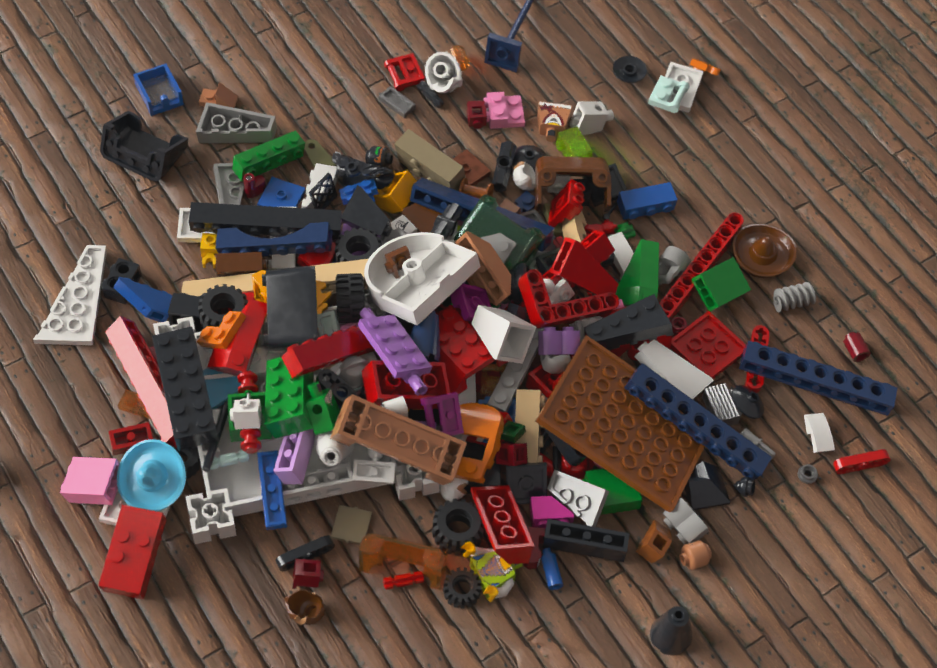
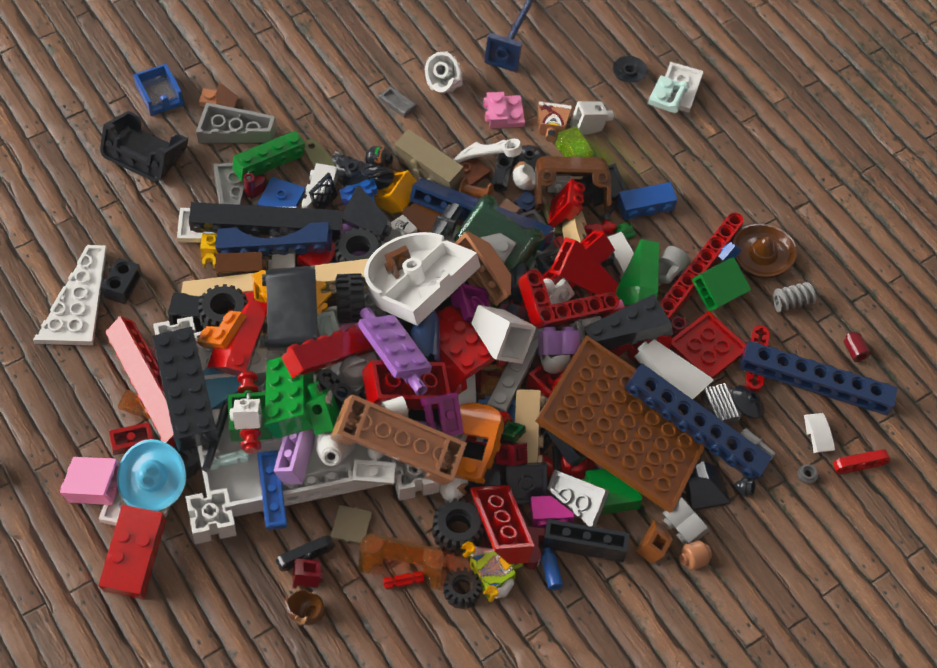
(147, 300): blue slope -> none
(409, 69): red plate -> none
(430, 94): black axle -> none
(460, 55): clear orange brick -> none
(476, 118): dark red brick -> none
(477, 150): none -> white piece
(672, 631): black cone -> none
(700, 65): orange plate -> none
(729, 251): none -> plate

